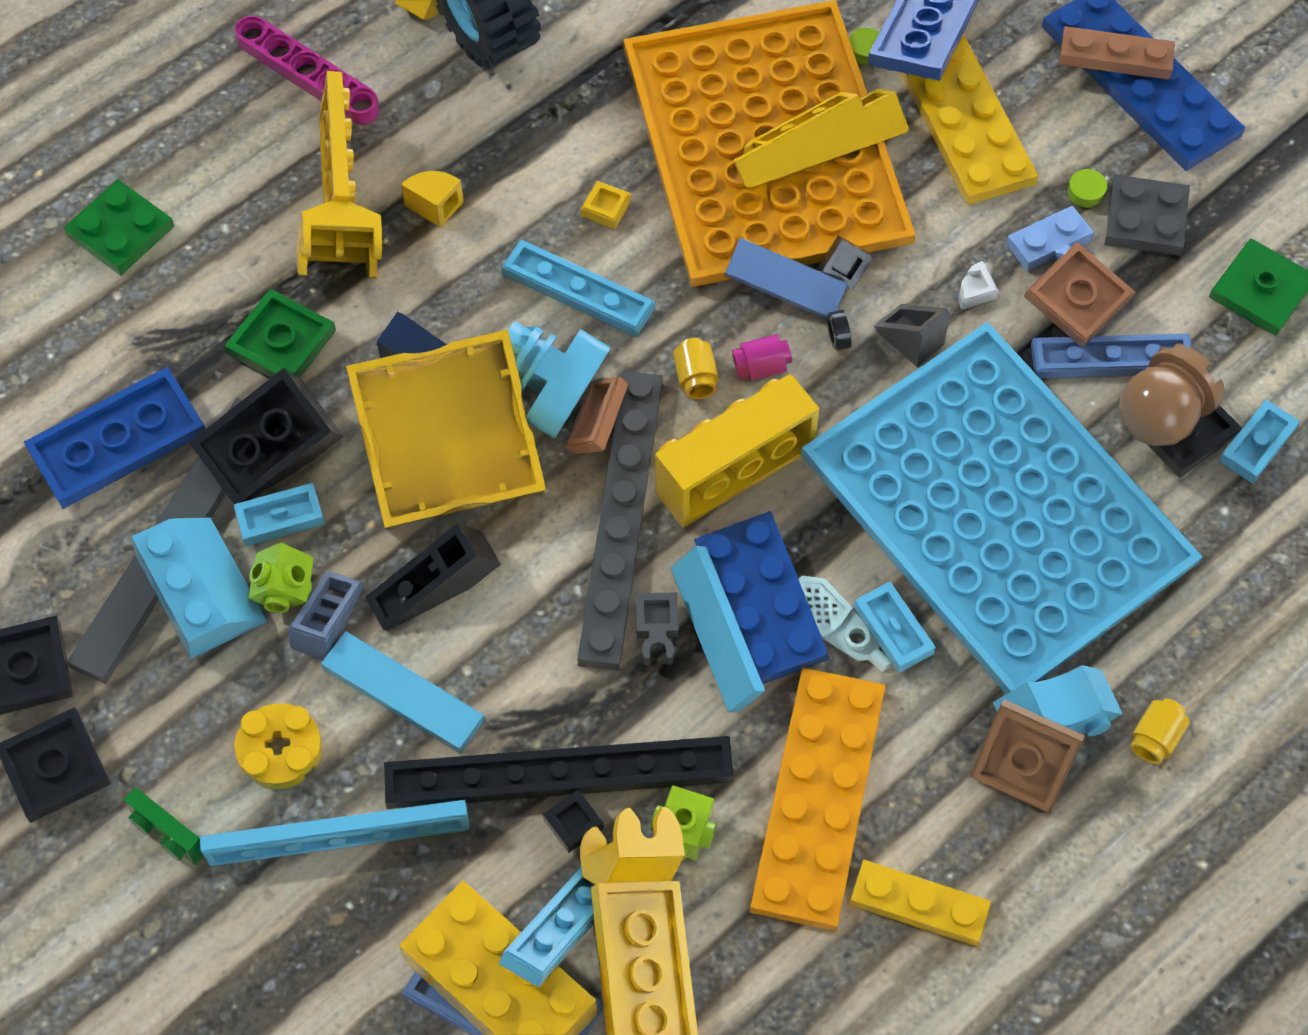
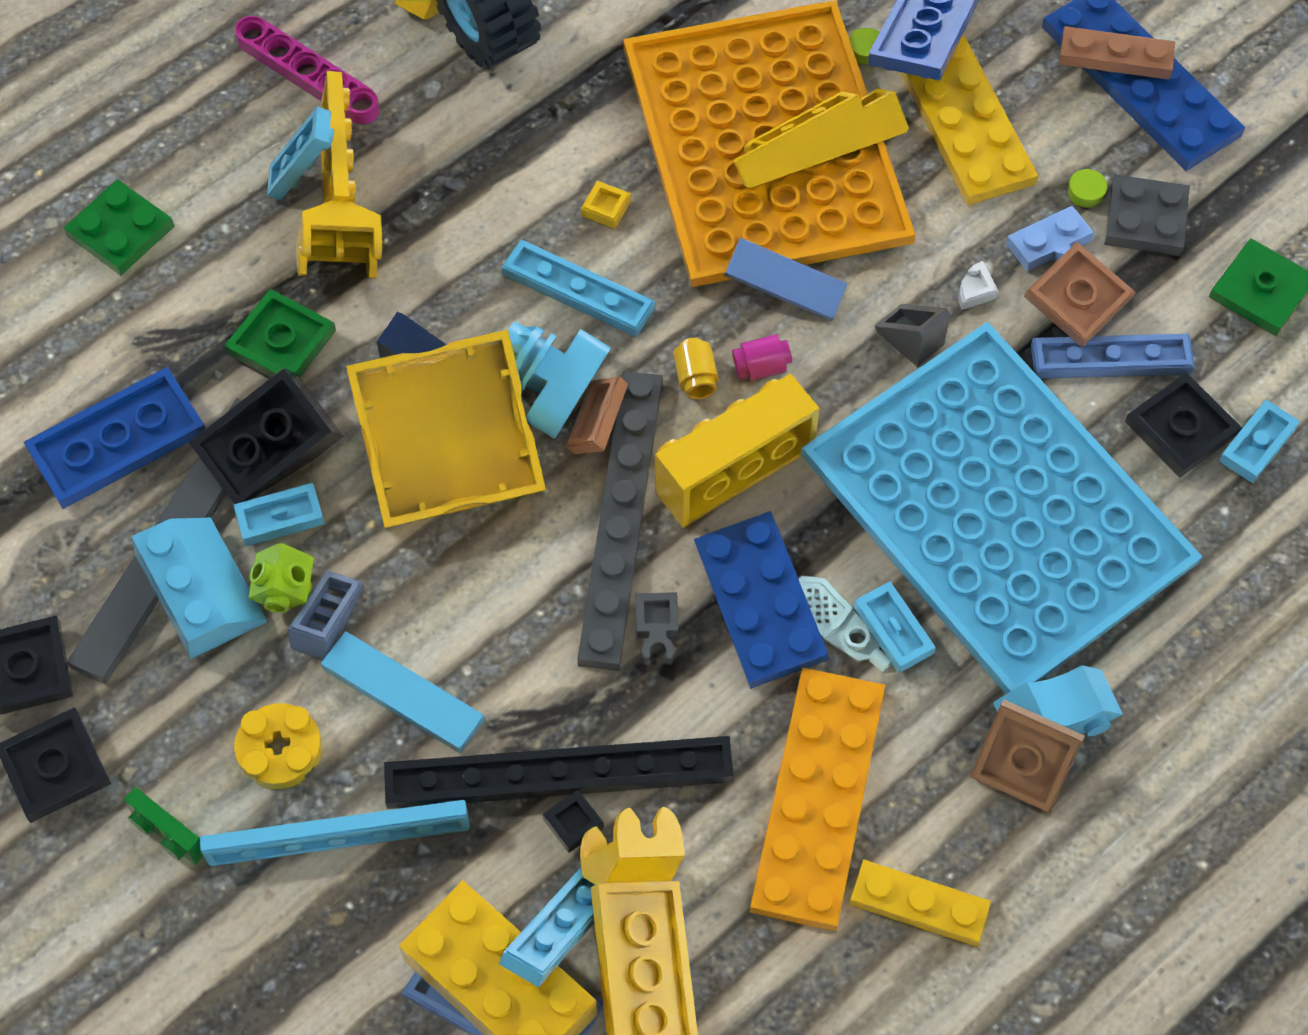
(300, 153): none -> medium azure plate
(433, 195): yellow brick -> none
(434, 576): black slope -> none
(694, 817): lime brick -> none
(717, 629): medium azure tile -> none
(839, 330): black tile -> none
(845, 261): plate -> none
(1159, 730): yellow brick -> none
(1169, 396): medium nougat tile -> none

